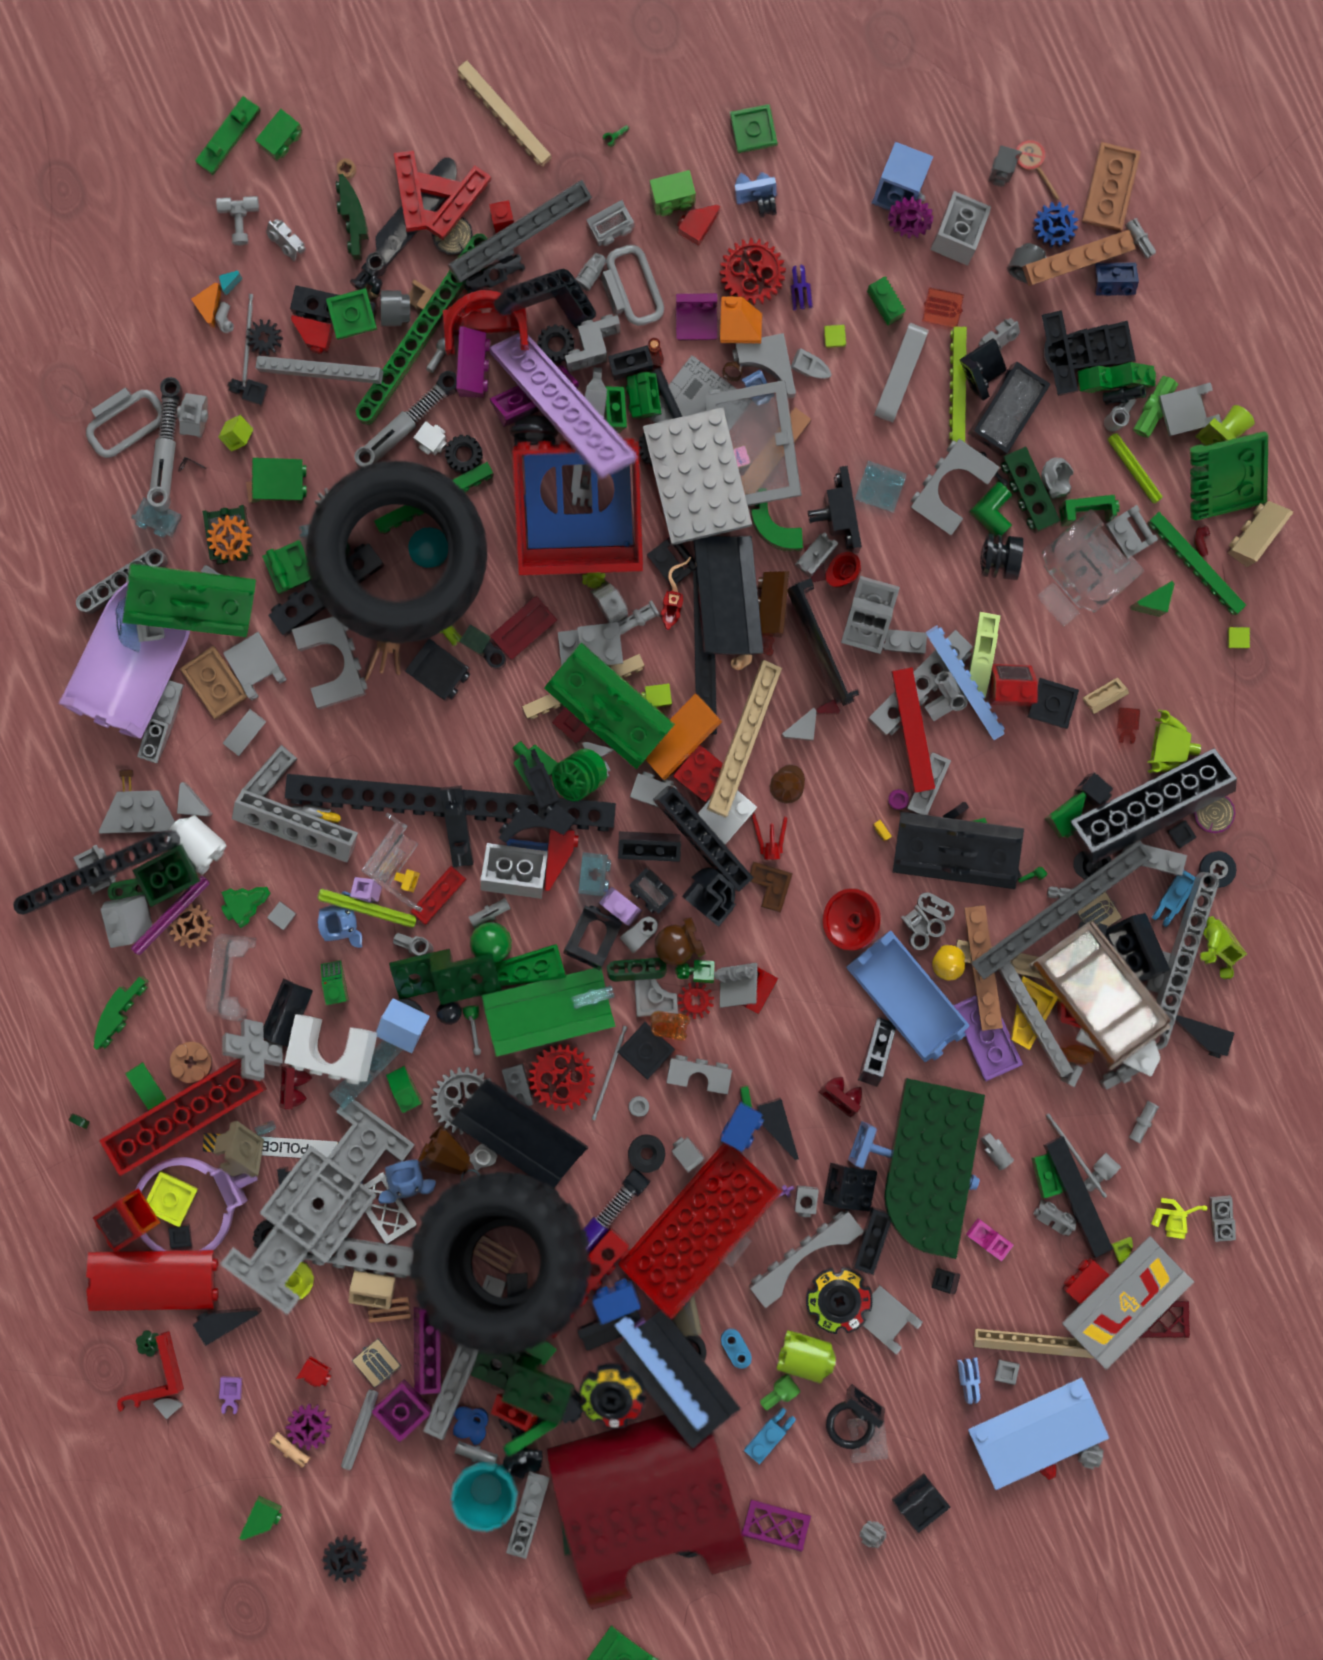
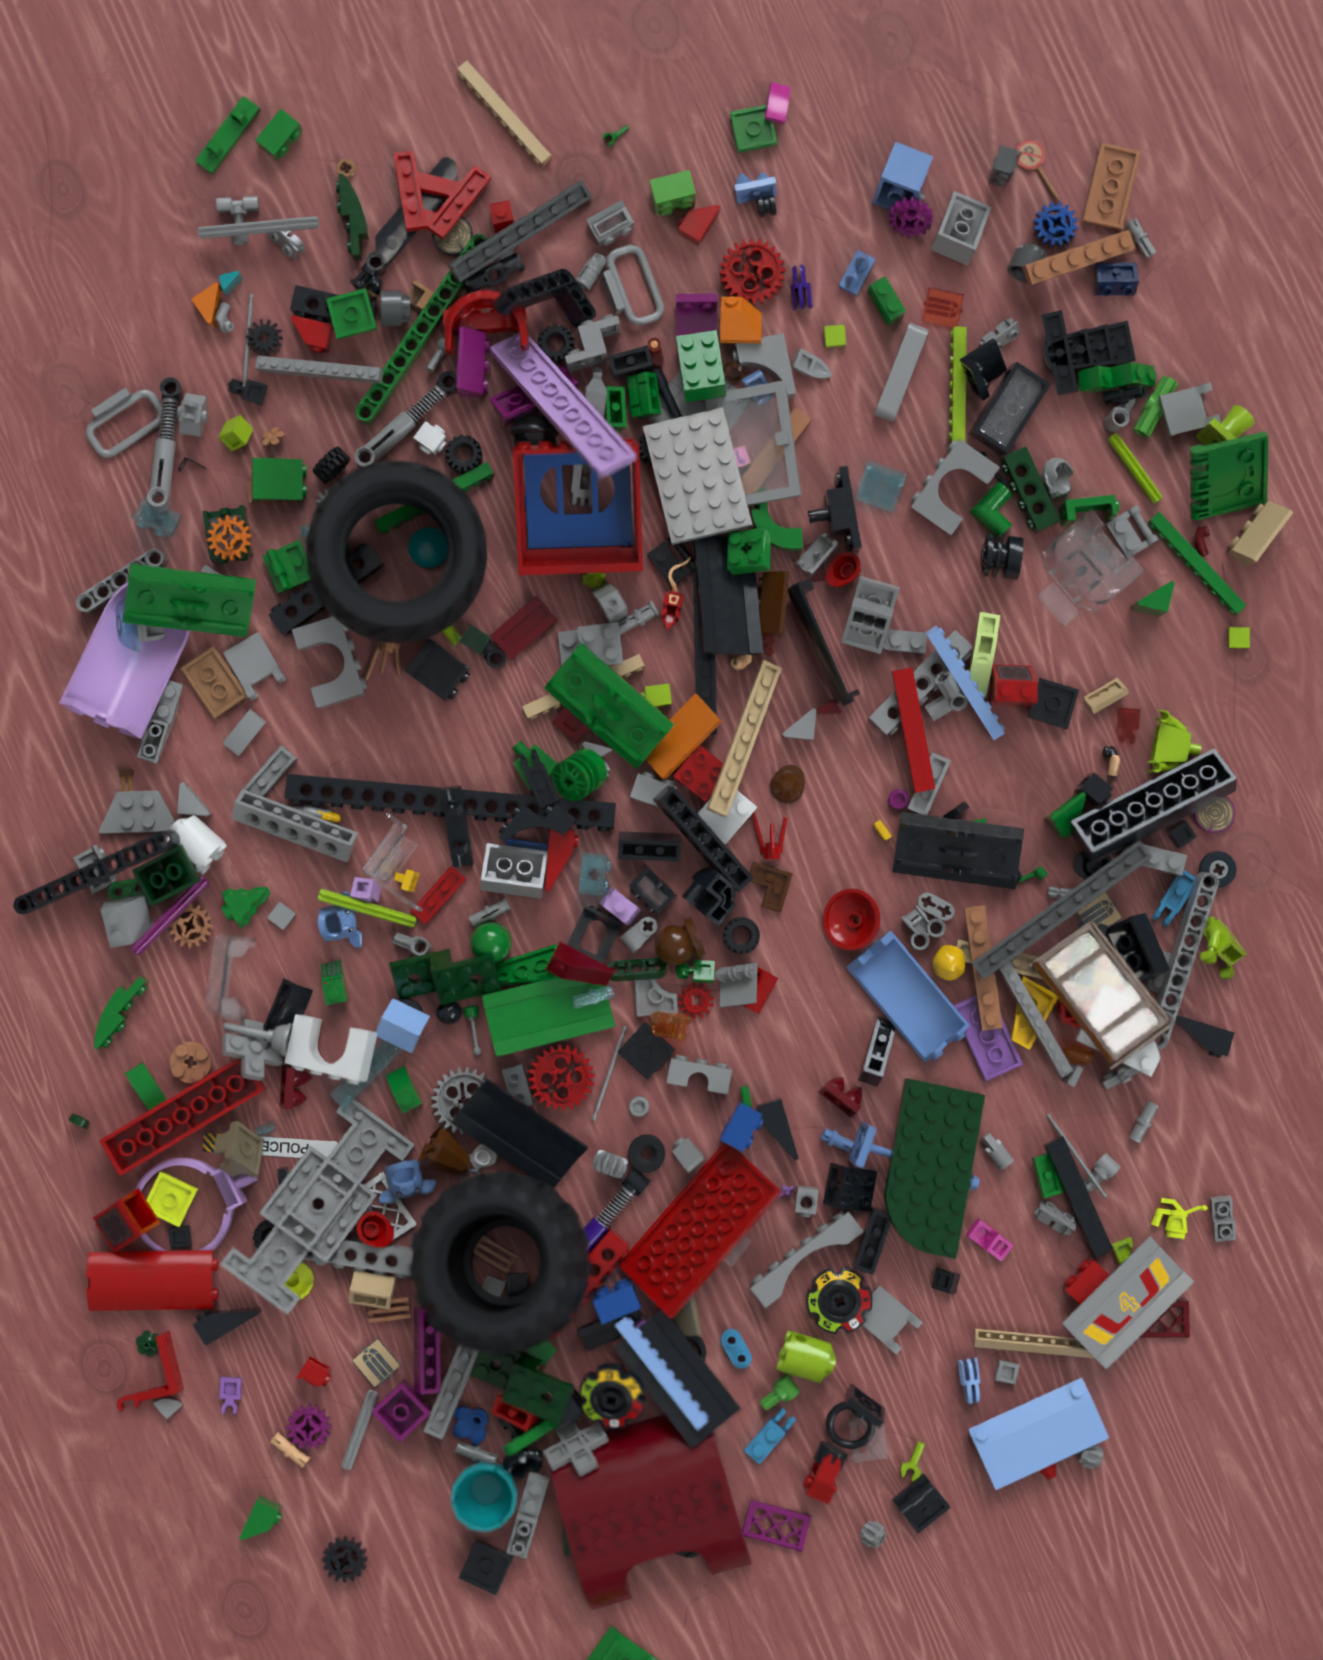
(258, 227): none -> light grey axle
(273, 437): none -> nougat plant
(278, 1037): none -> light grey piece
(331, 465): none -> black tyre
(375, 1229): none -> red piece
(486, 1566): none -> black plate
(576, 1447): none -> light grey plate
(577, 966): none -> dark red slope
(610, 1164): none -> light grey gear
(701, 366): none -> brick
(741, 948): none -> black tyre
(757, 558): none -> green brick
(777, 103): none -> dark pink slope
(821, 1480): none -> red piece
(836, 1140): none -> medium blue pin
(856, 273): none -> medium blue tile
(913, 1462): none -> lime bar
(1114, 758): none -> arm

